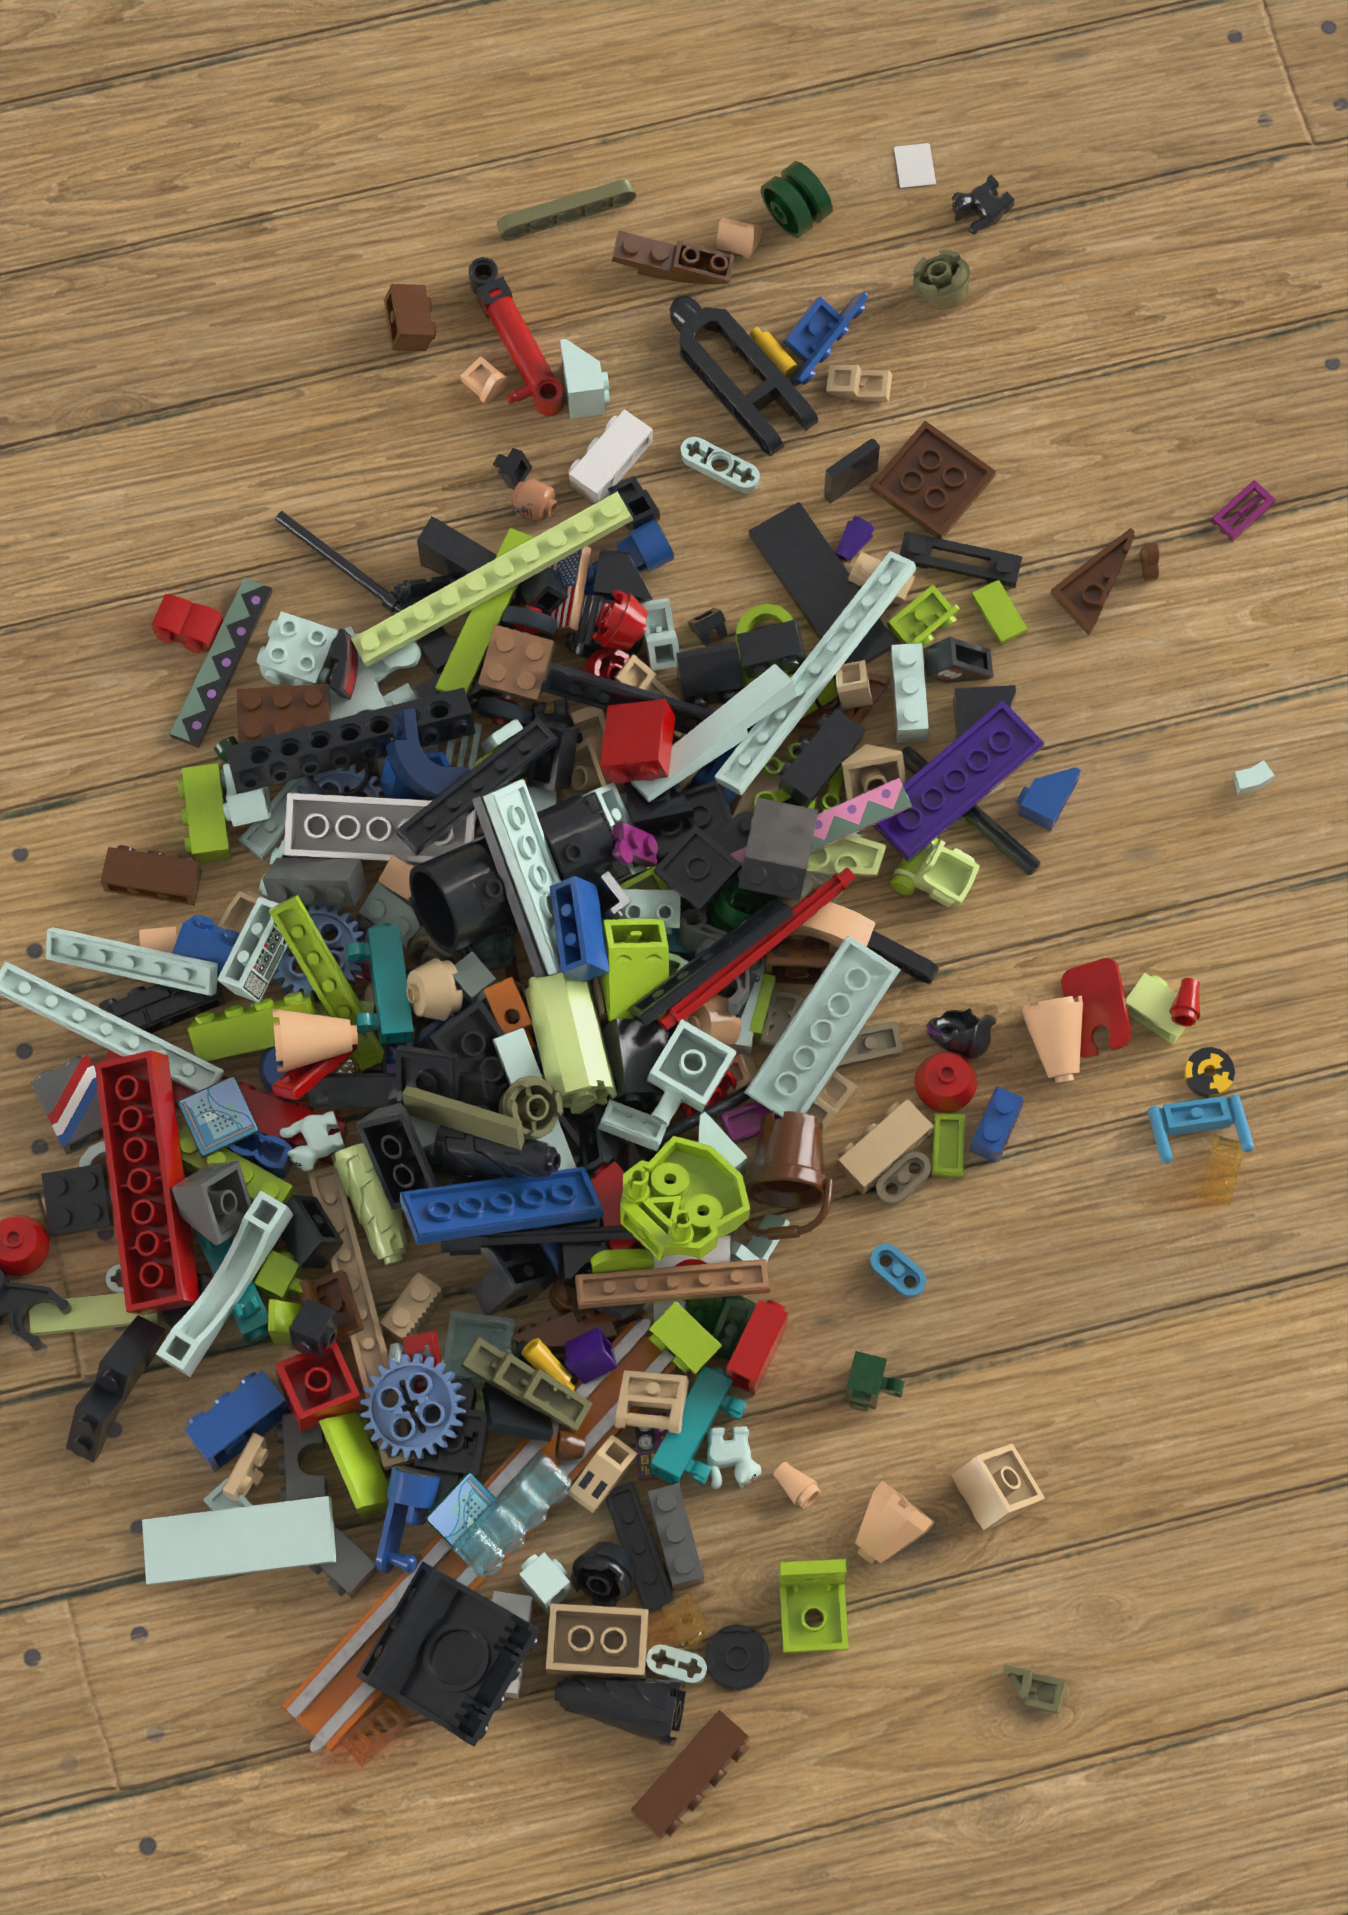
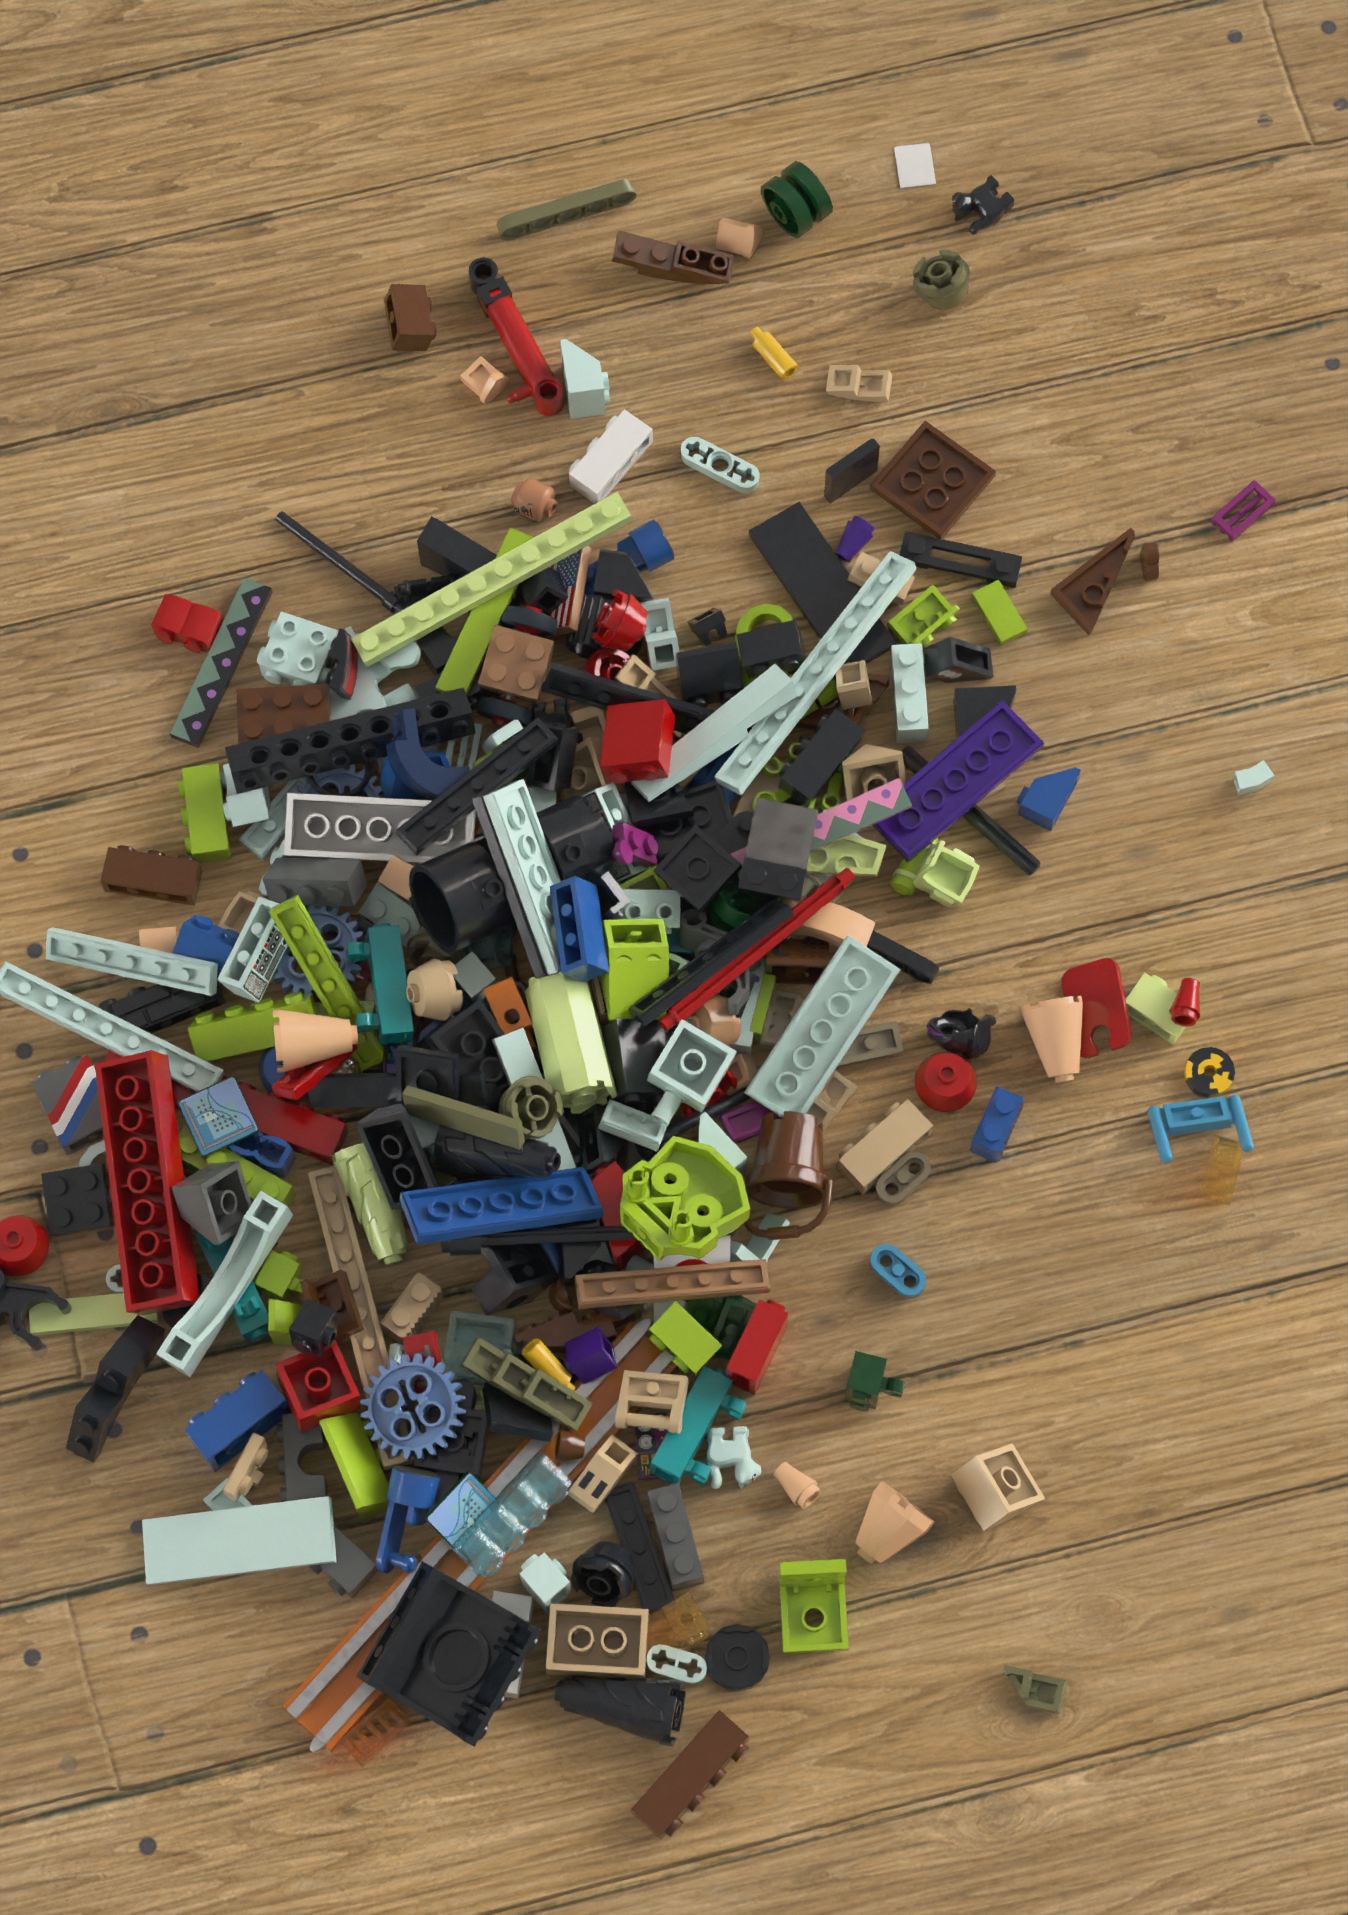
(220, 747): dark green hinge -> none
(310, 1233): black brick -> none
(319, 1142): light aqua animal -> none
(513, 468): black tile -> none
(622, 1260): lime tile -> none
(637, 502): black brick -> none
(688, 319): black piece -> none
(817, 332): blue bracket -> none
(948, 1145): lime tile -> none

